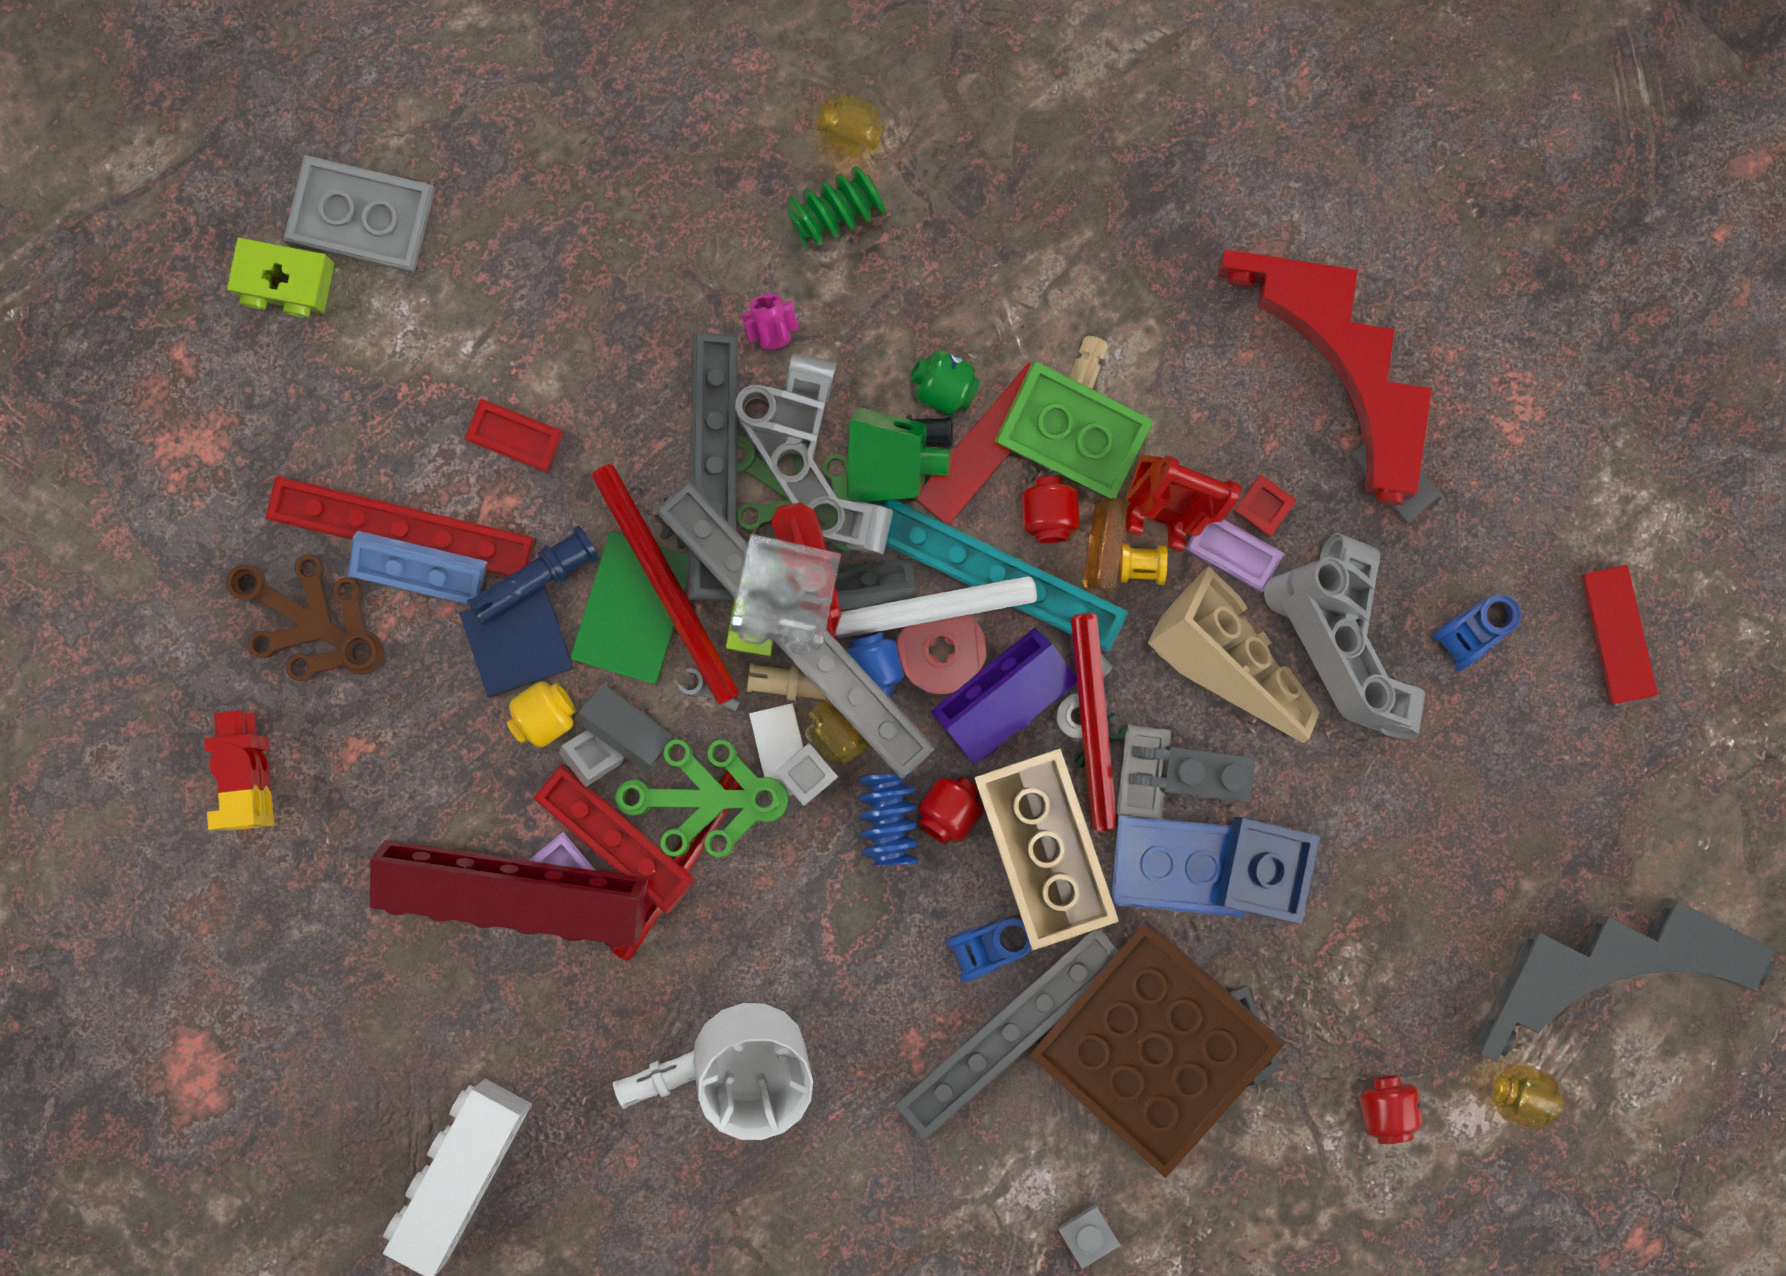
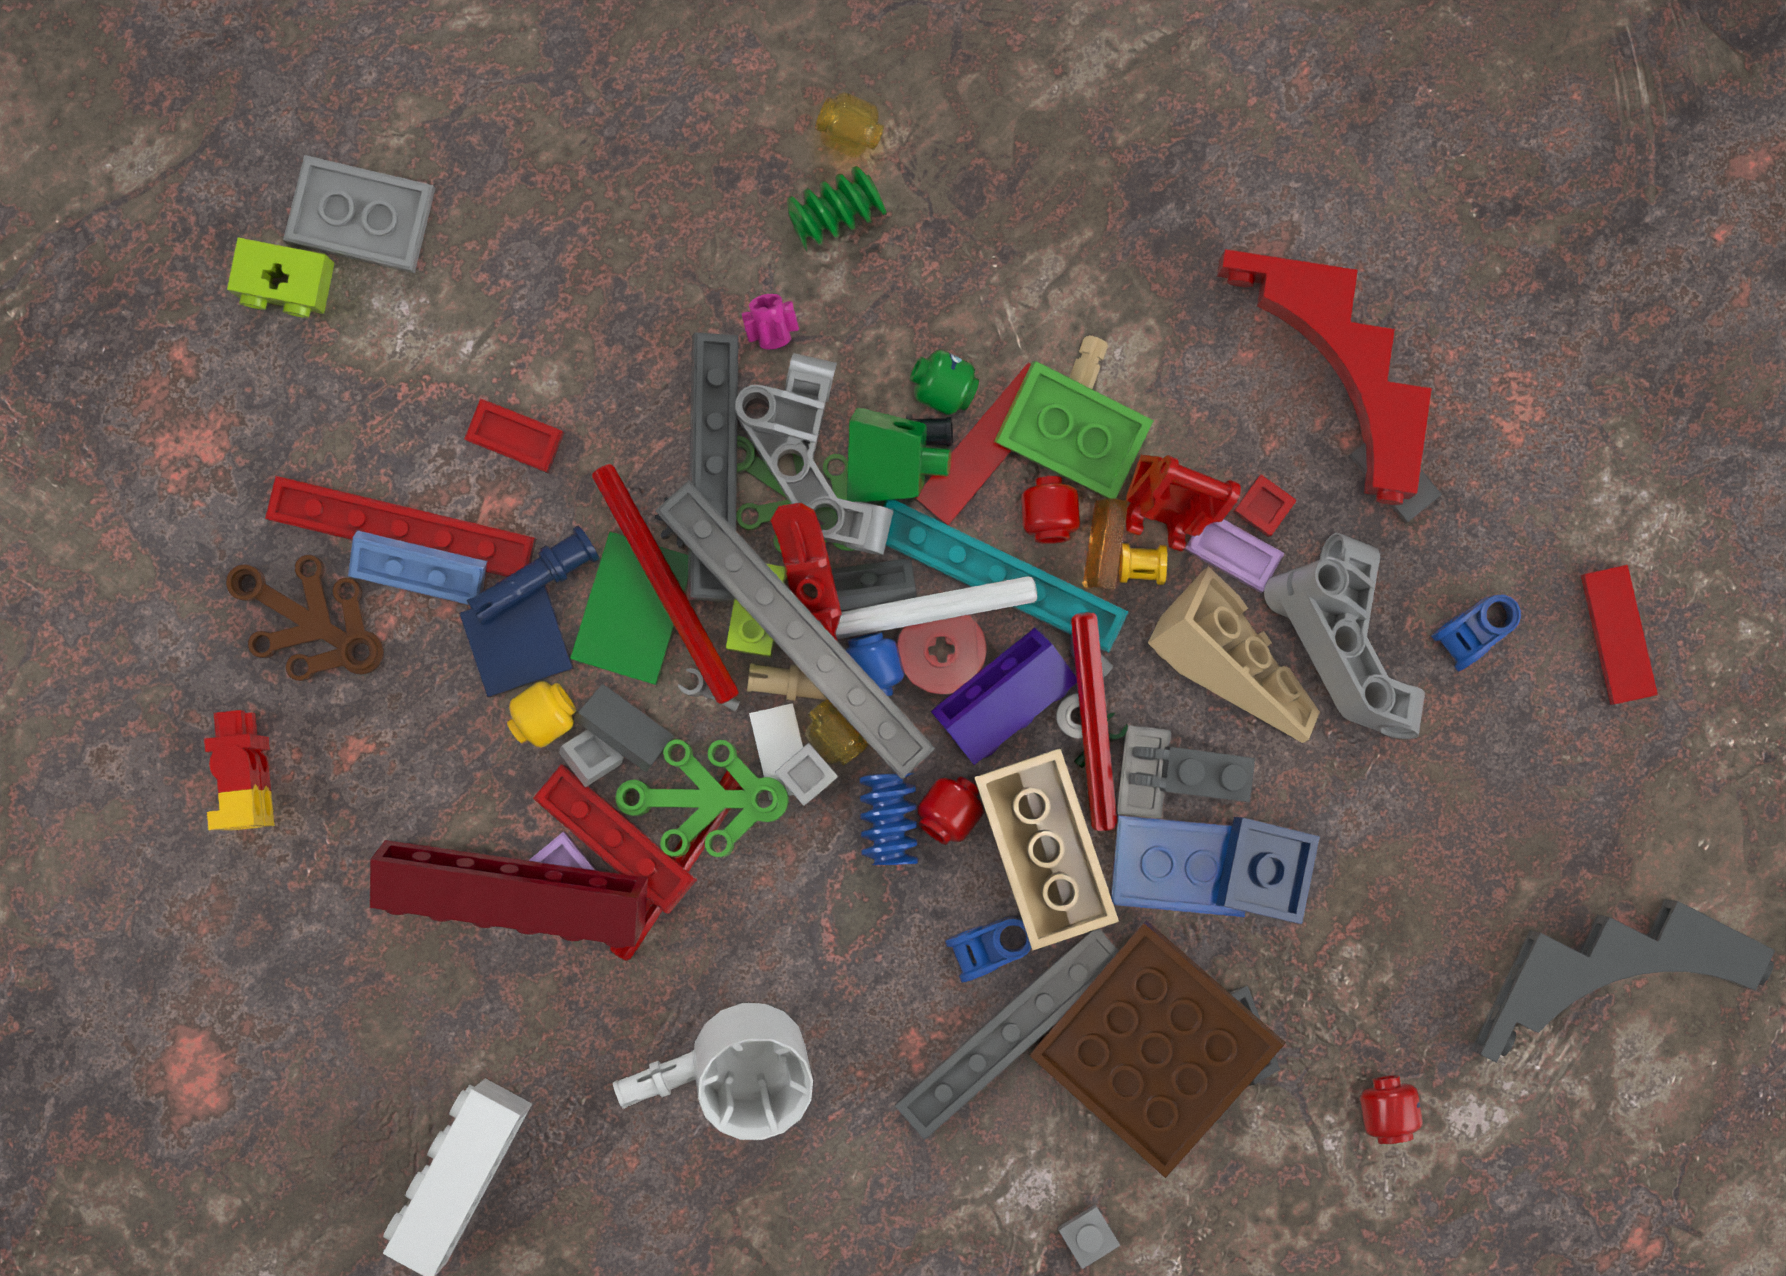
(785, 594): clear plate -> none
(1528, 1097): clear yellow head -> none

